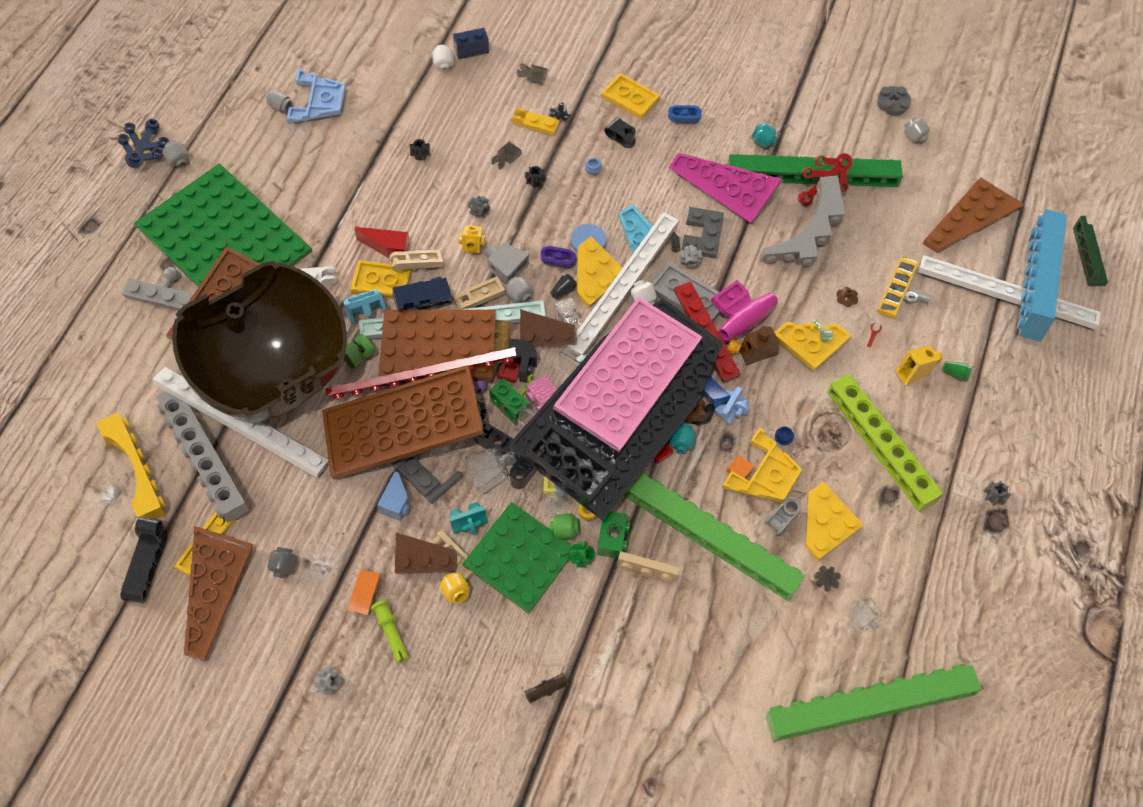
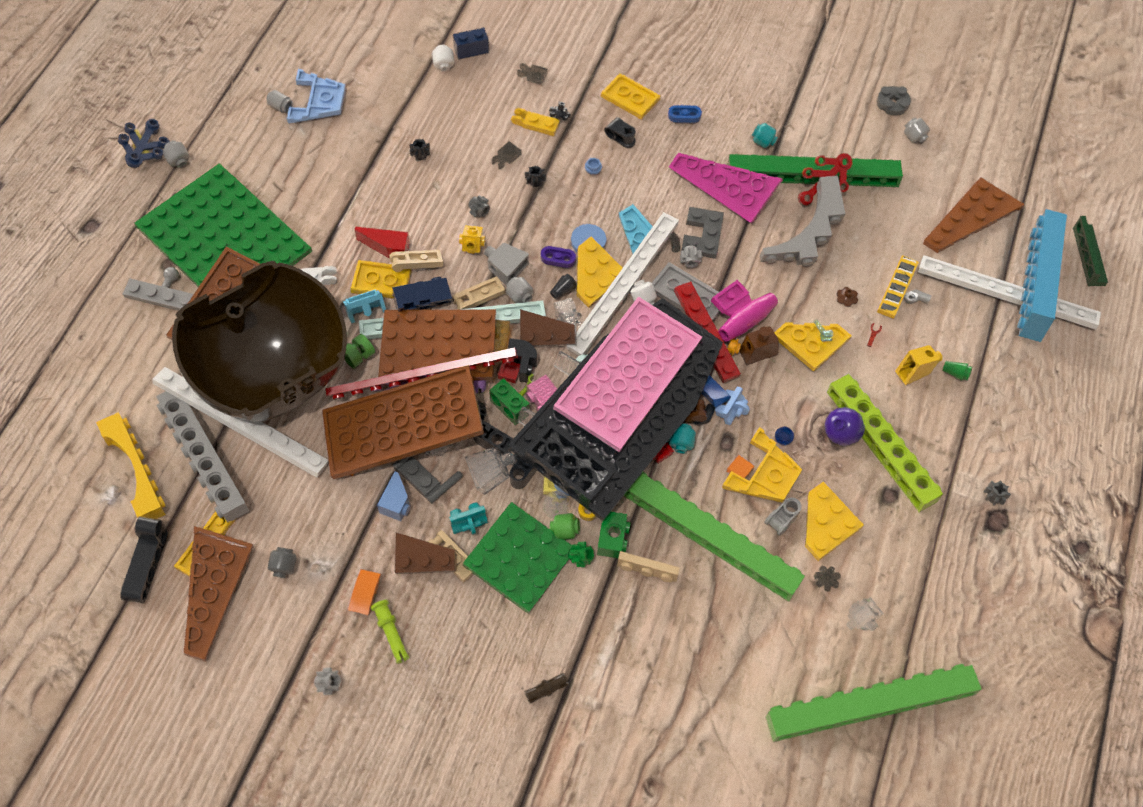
(455, 588): yellow head -> none
(844, 426): none -> dark purple cylinder

